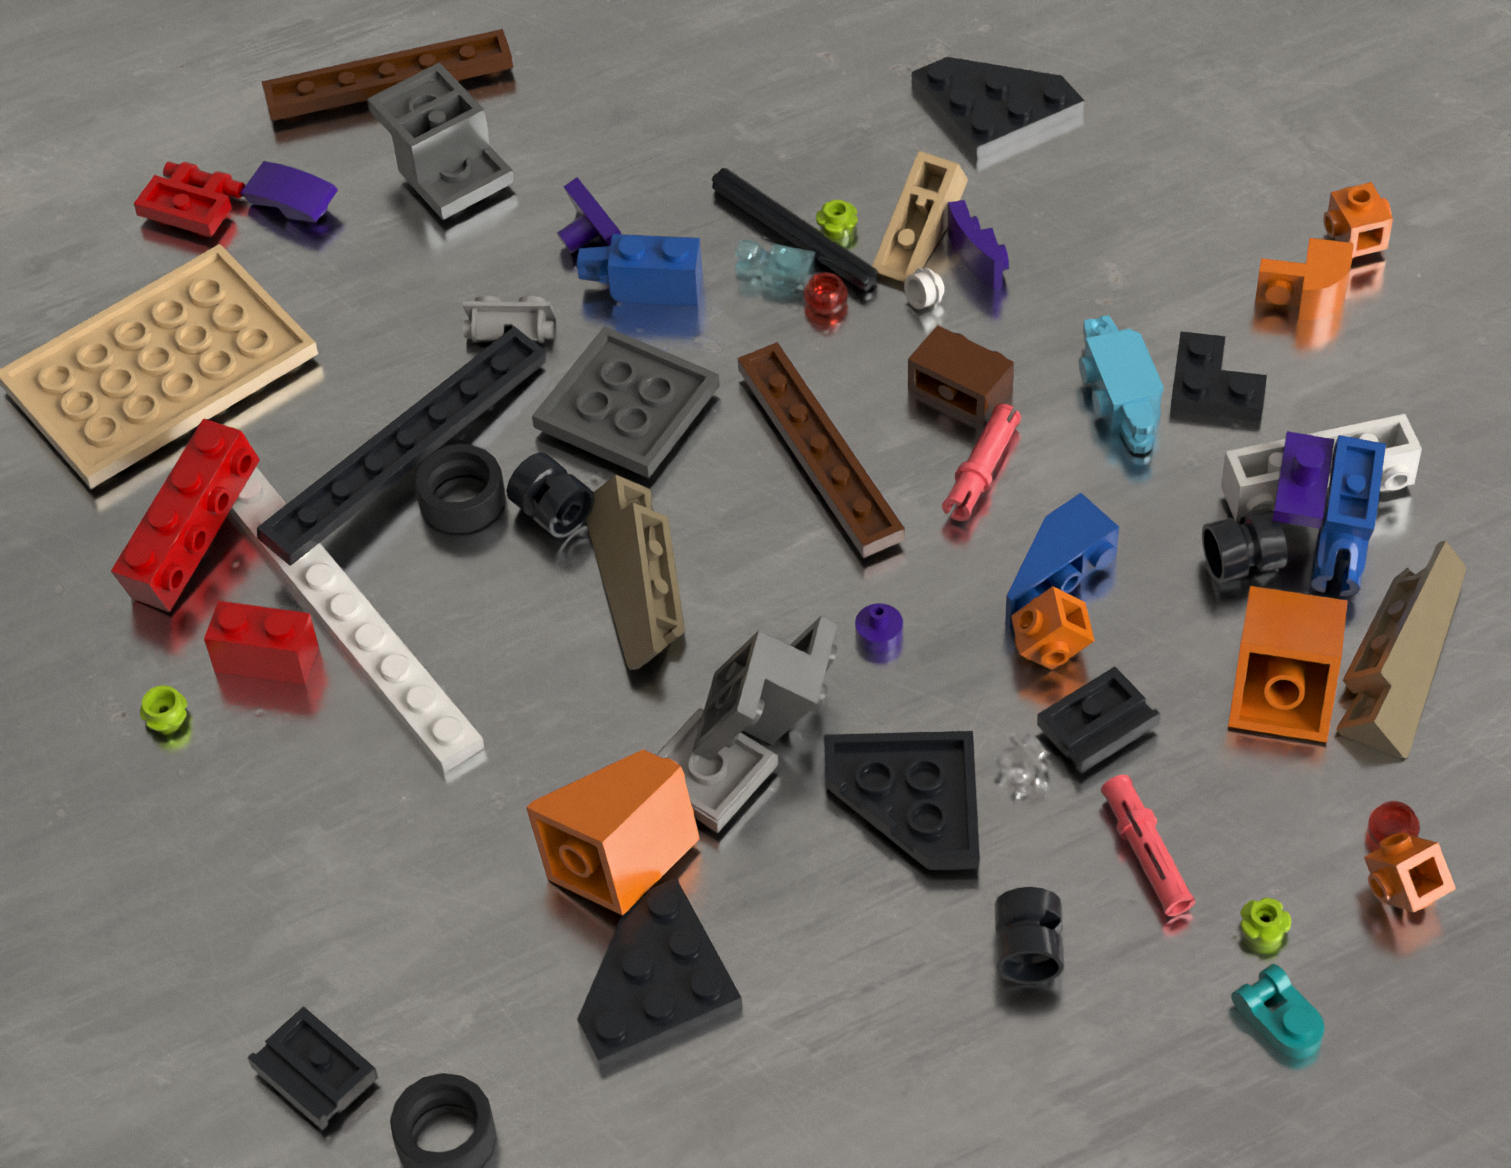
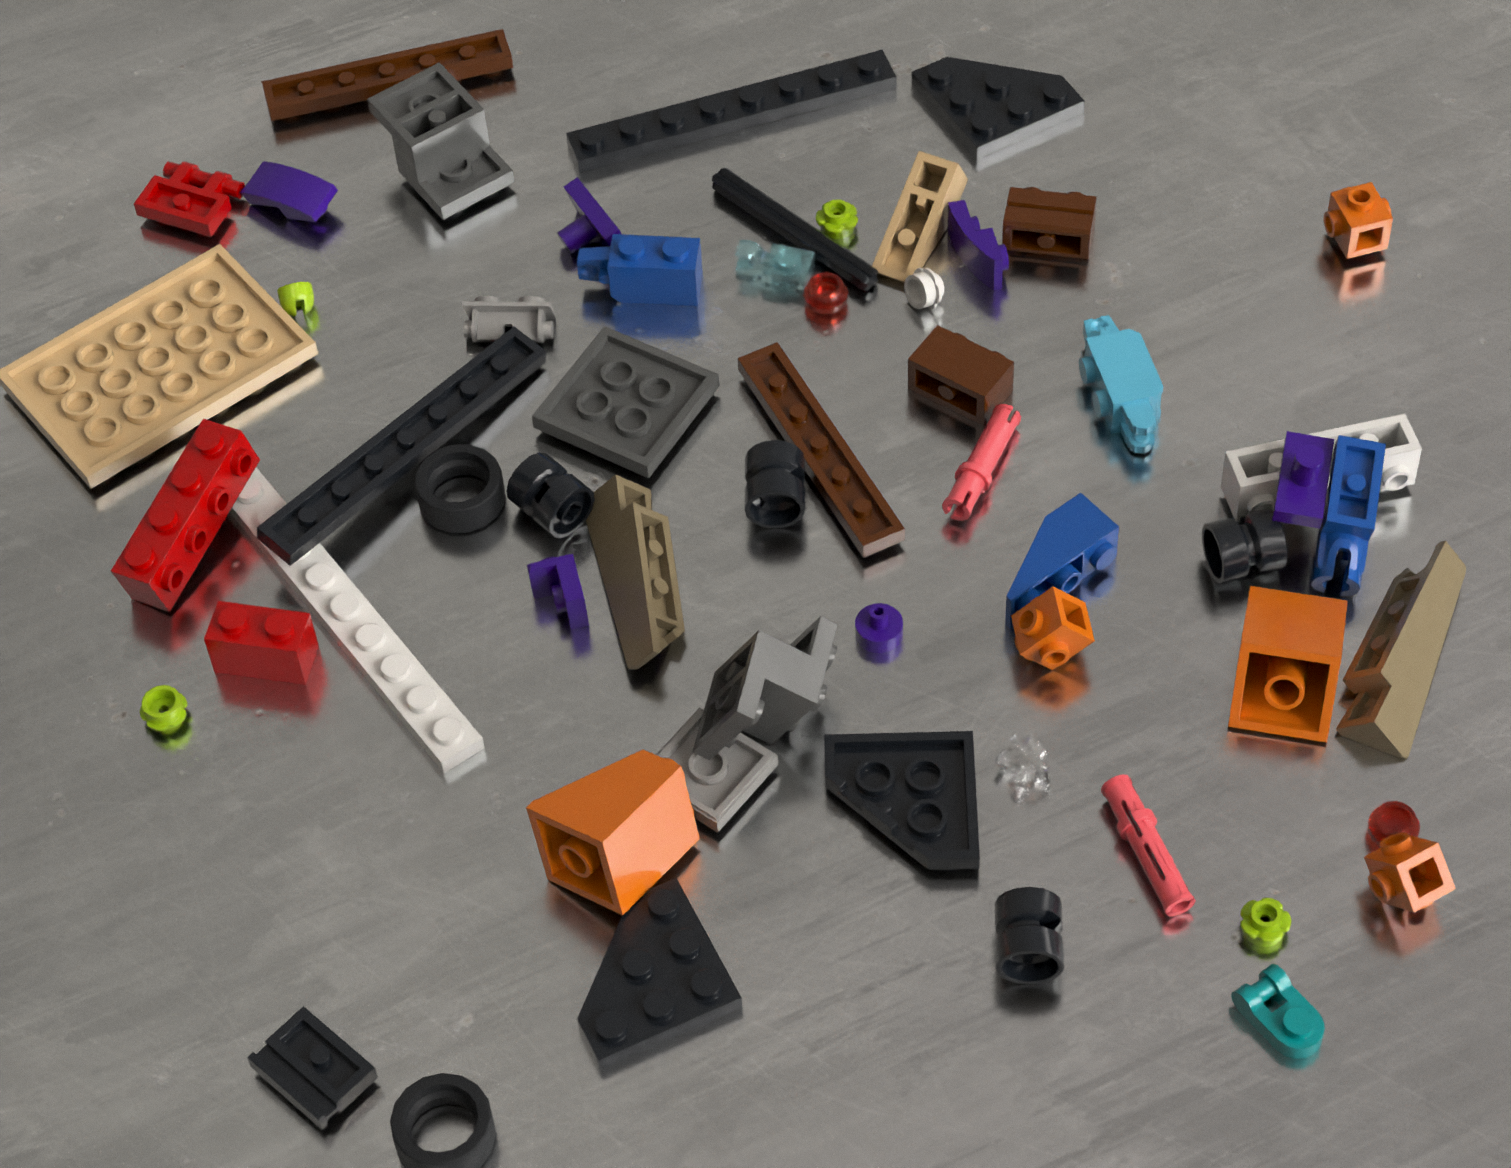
(295, 296): none -> lime hinge
(560, 578): none -> dark purple bracket
(731, 111): none -> black plate
(774, 484): none -> black wheel
(1049, 222): none -> reddish brown brick
(1098, 719): black plate -> none
(1207, 389): black plate -> none
(1313, 286): orange brick -> none

